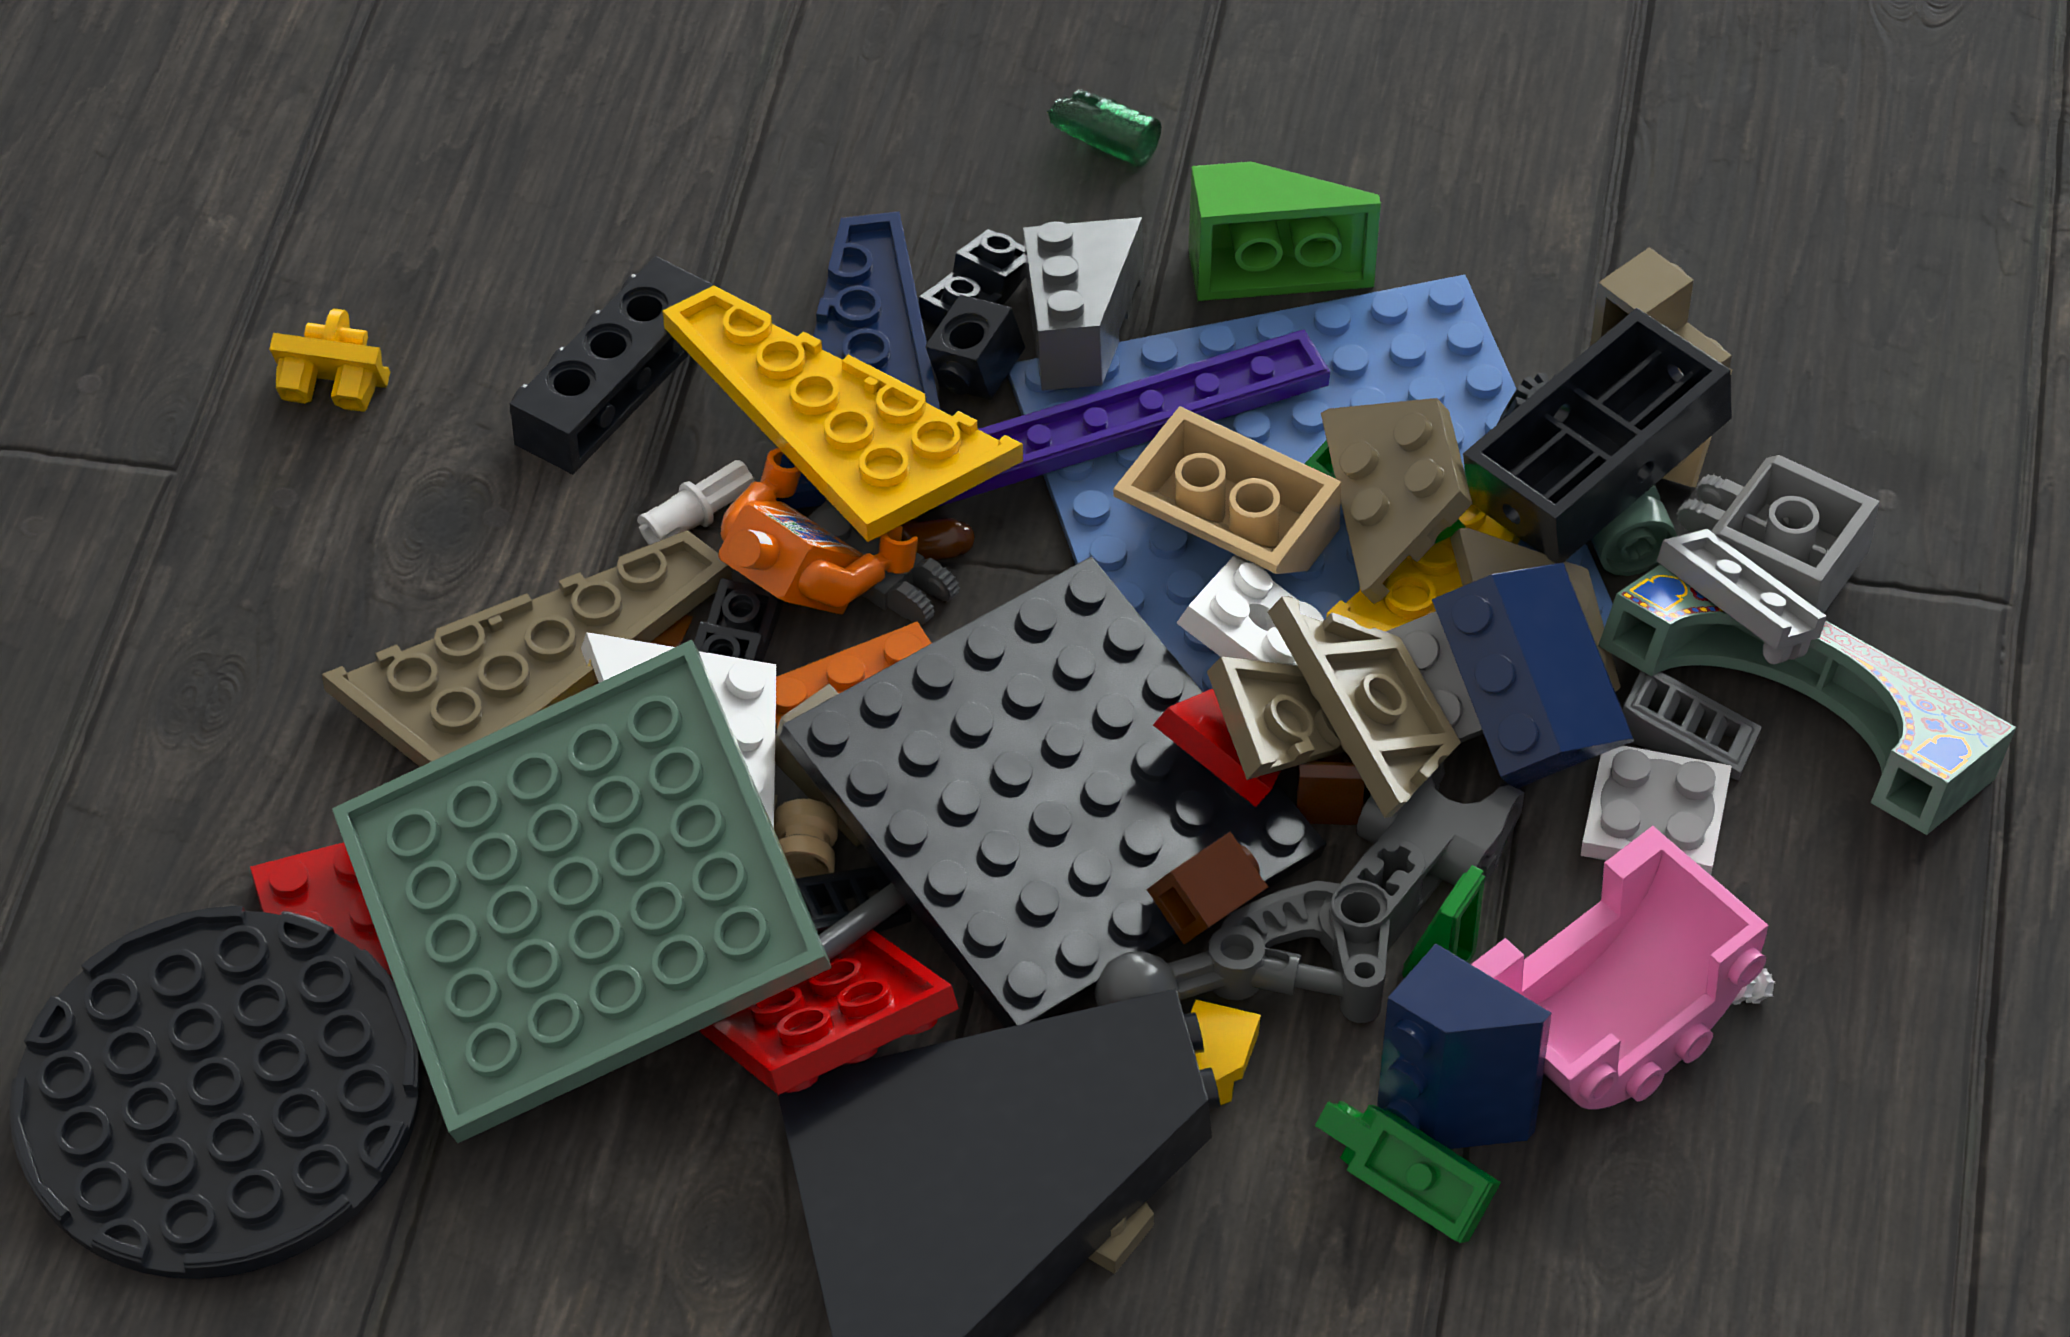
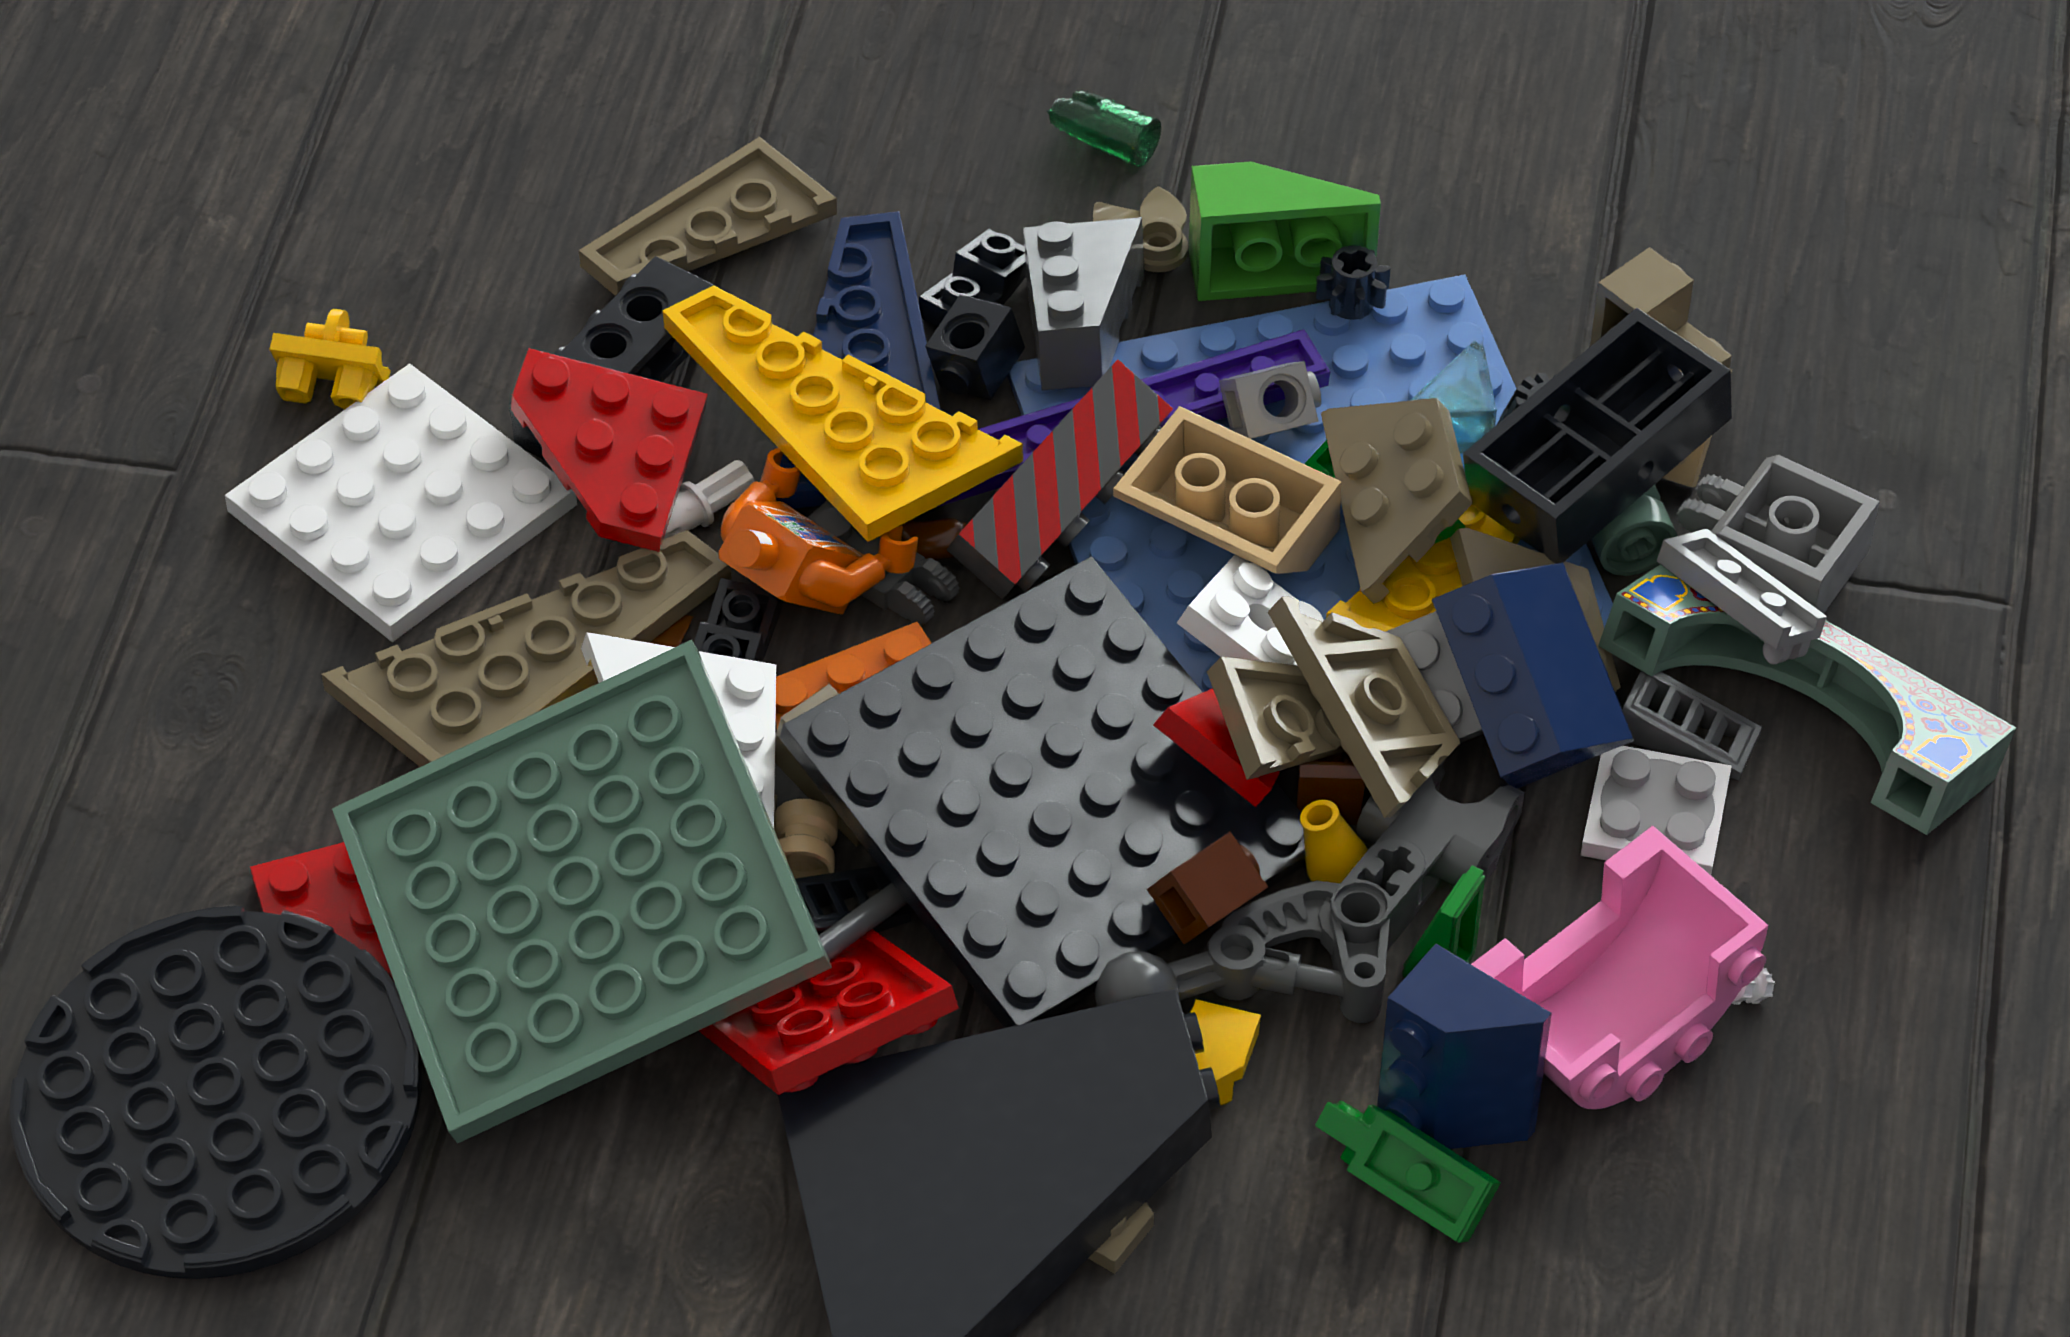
(400, 501): none -> white plate
(611, 441): none -> red plate
(714, 215): none -> dark tan wing
(1059, 480): none -> brick
(1162, 223): none -> dark tan plate
(1245, 403): none -> light grey brick
(1329, 843): none -> yellow cone
(1352, 282): none -> black gear
(1467, 394): none -> clear light blue slope

